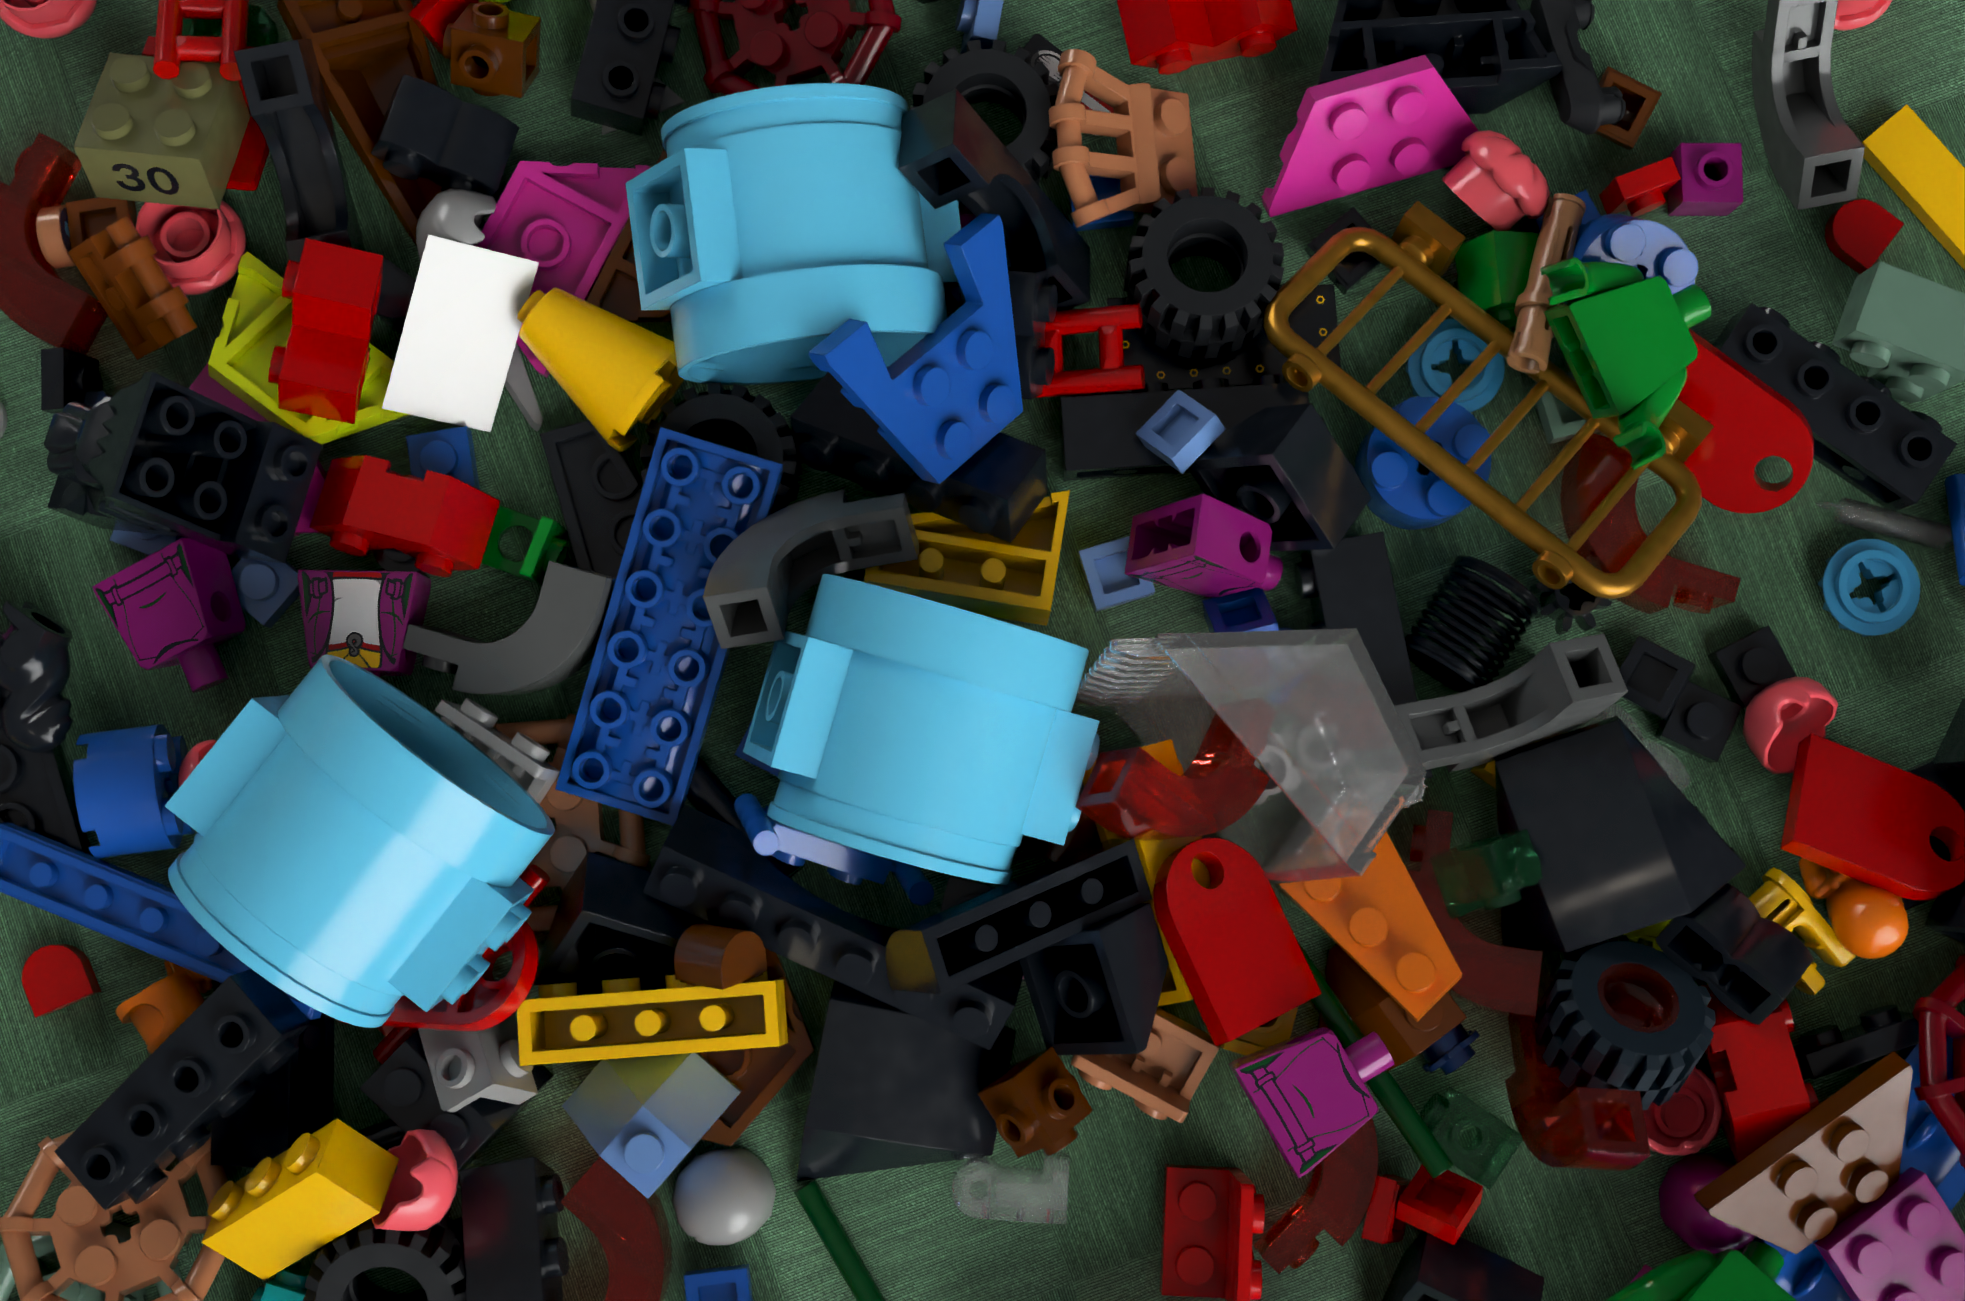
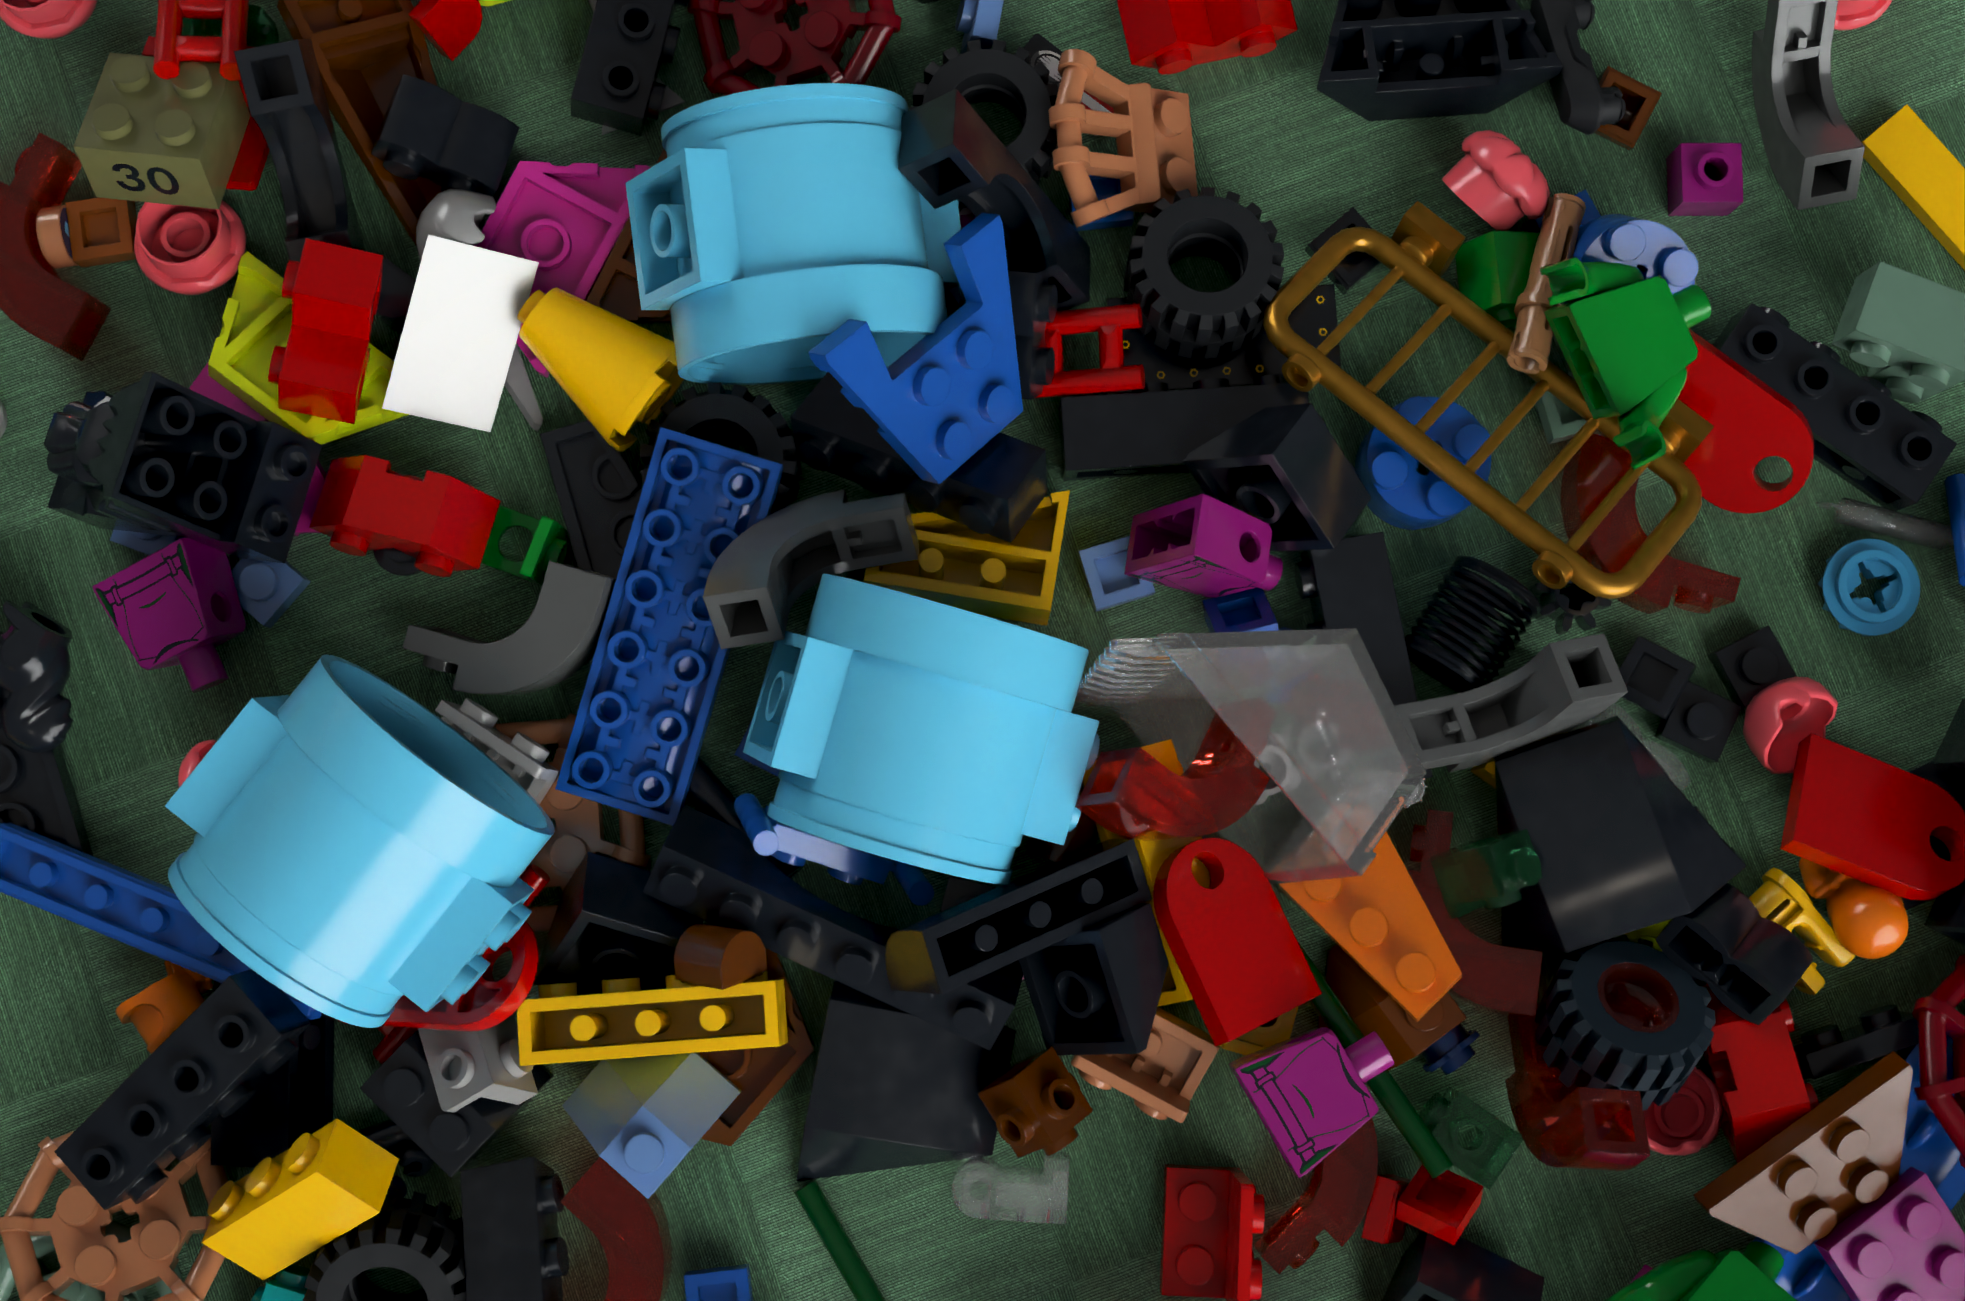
(57, 978): red tile -> none
(67, 378): black plate -> none
(126, 787): blue brick -> none
(133, 287): dark orange plate -> none
(363, 616): torso -> none
(421, 1184): coral hair -> none
(444, 452): blue plate -> none
(493, 49): reddish brown brick -> none
(723, 1196): light grey hair -> none
(1180, 431): medium blue plate -> none
(1368, 135): dark pink wing -> none
(1436, 351): dark azure gear -> none
(1640, 189): red plate -> none
(1686, 1215): magenta hair -> none
(1860, 233): red tile -> none

